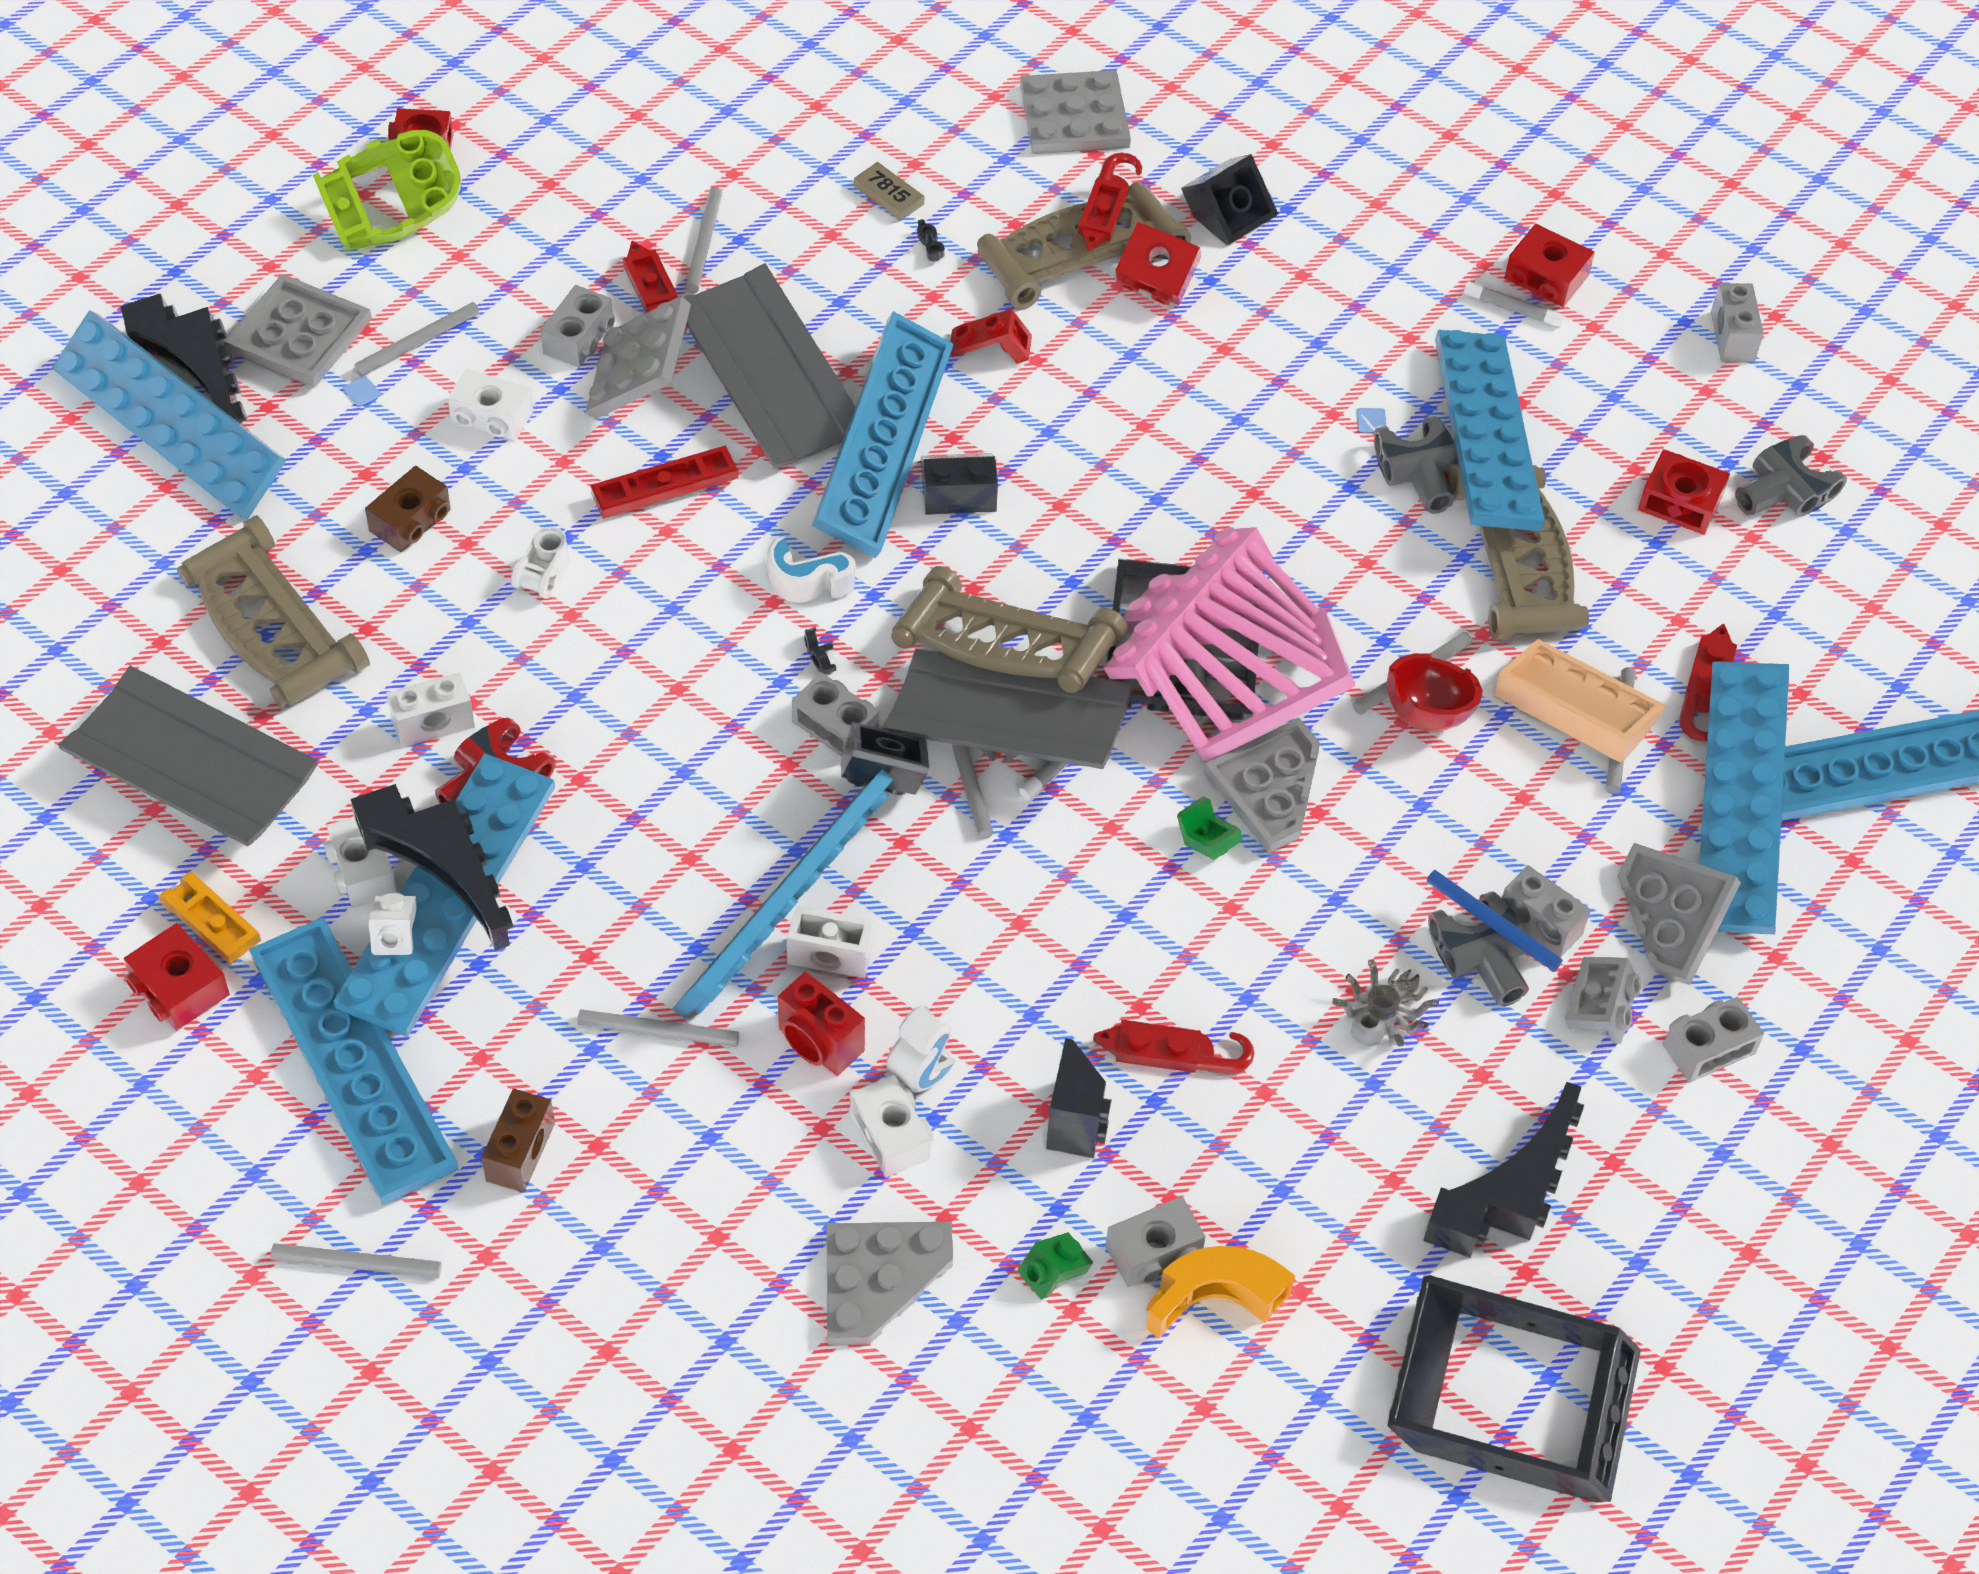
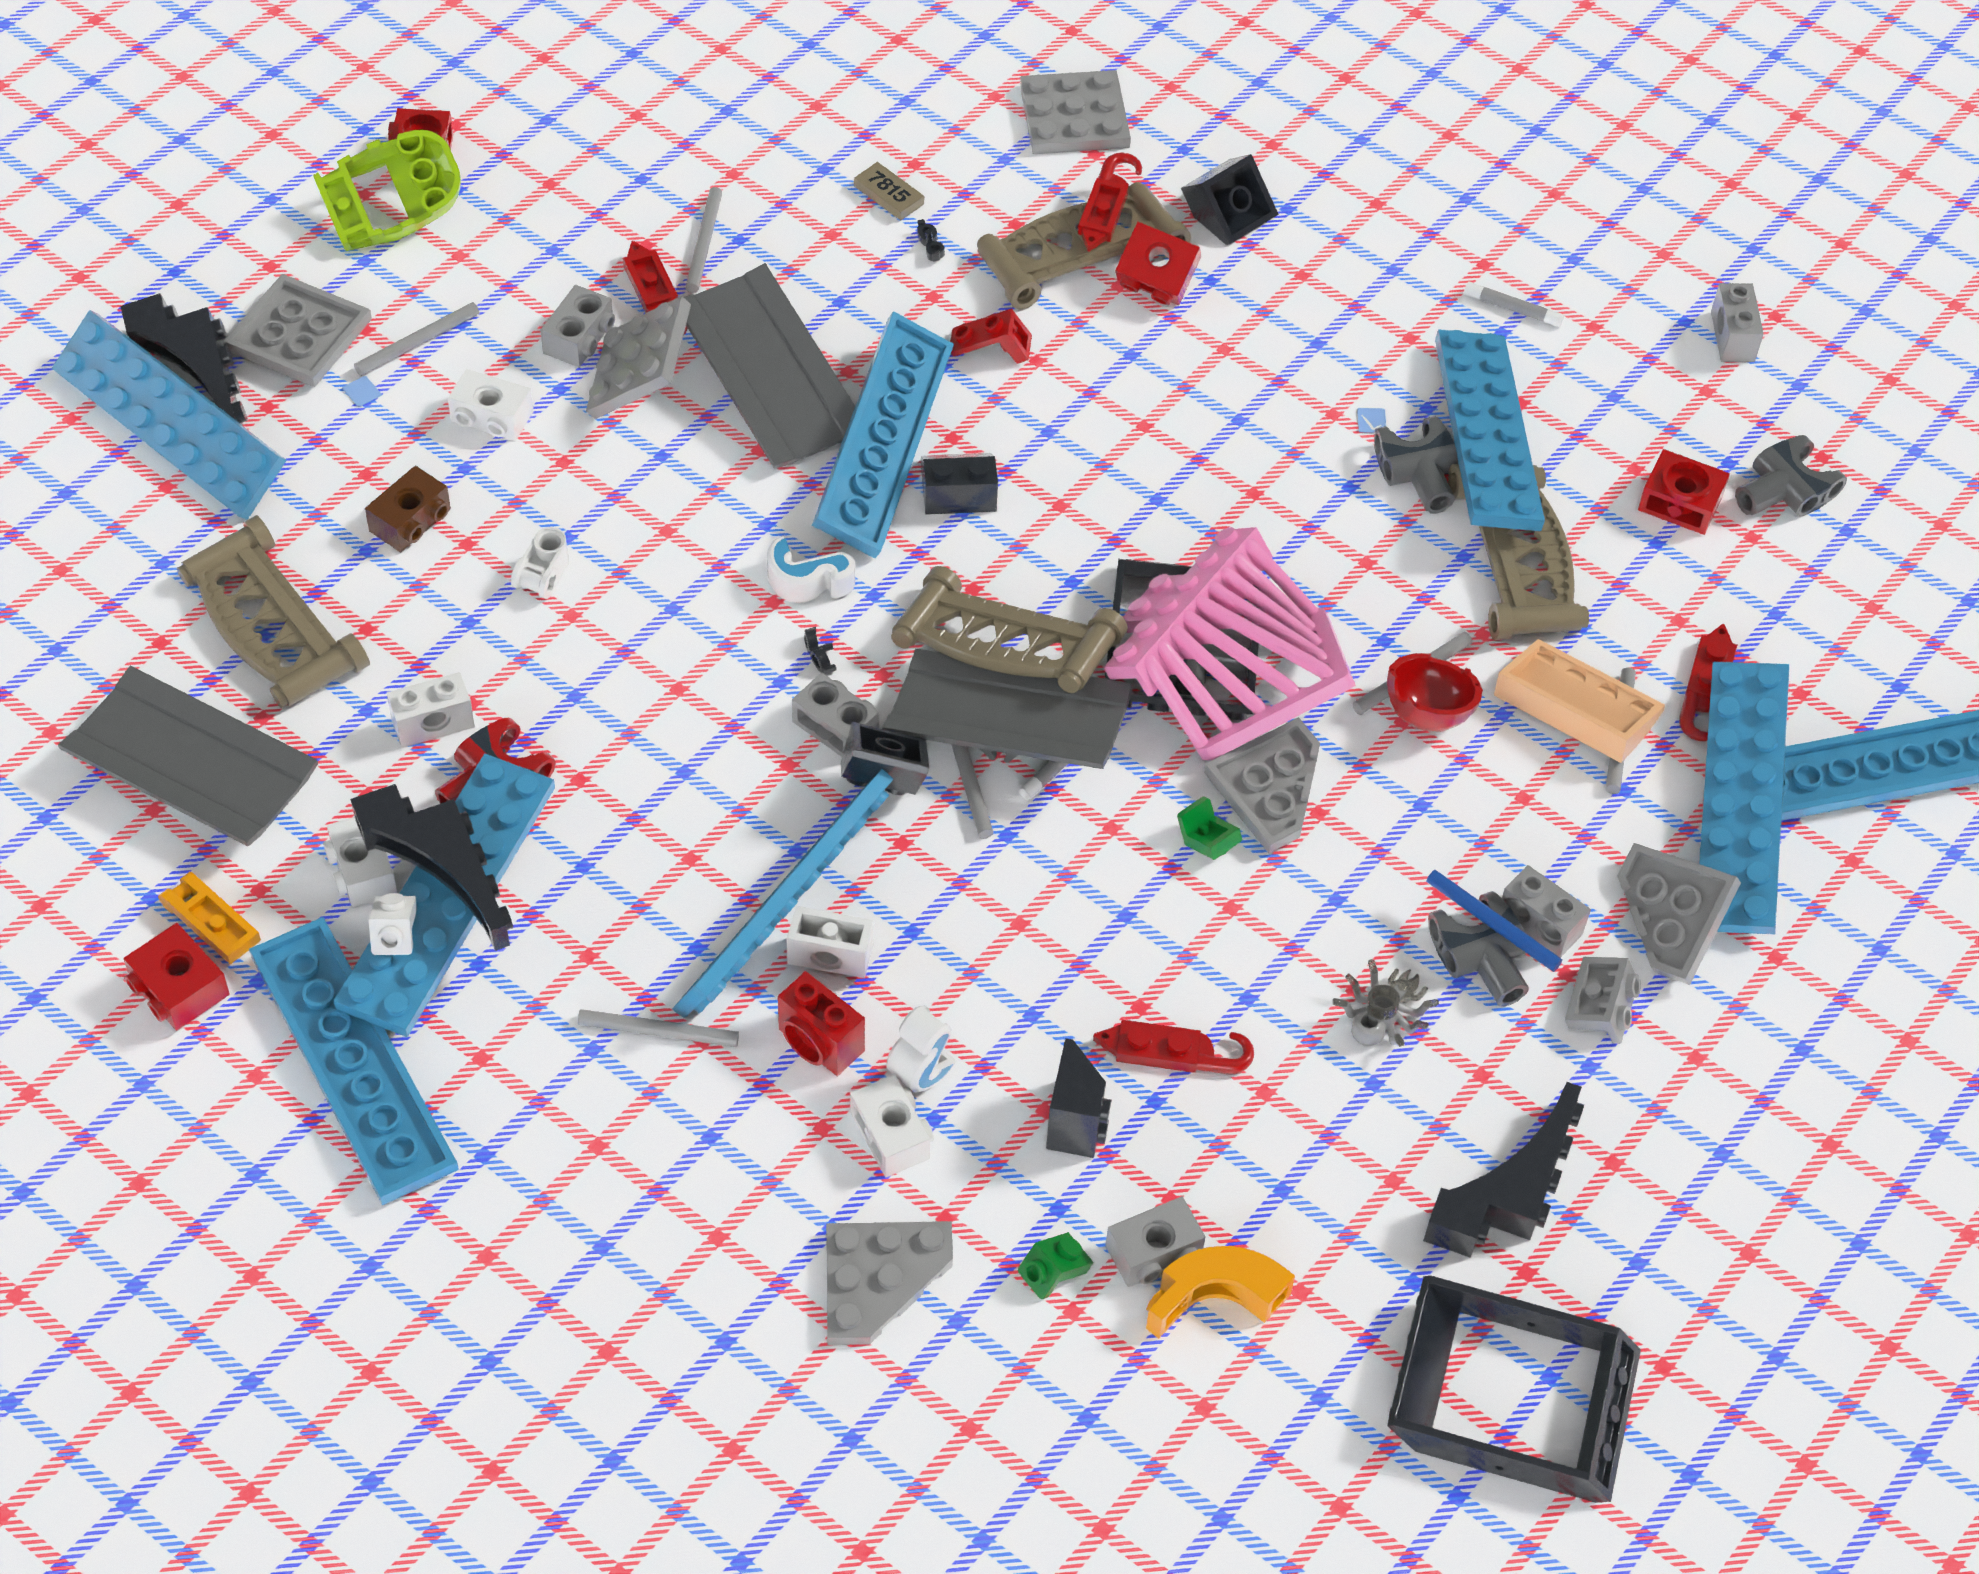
(356, 1260): light grey bar -> none
(518, 1140): reddish brown brick -> none
(664, 481): red plate -> none
(1549, 265): red brick -> none
(1717, 1045): light grey brick -> none

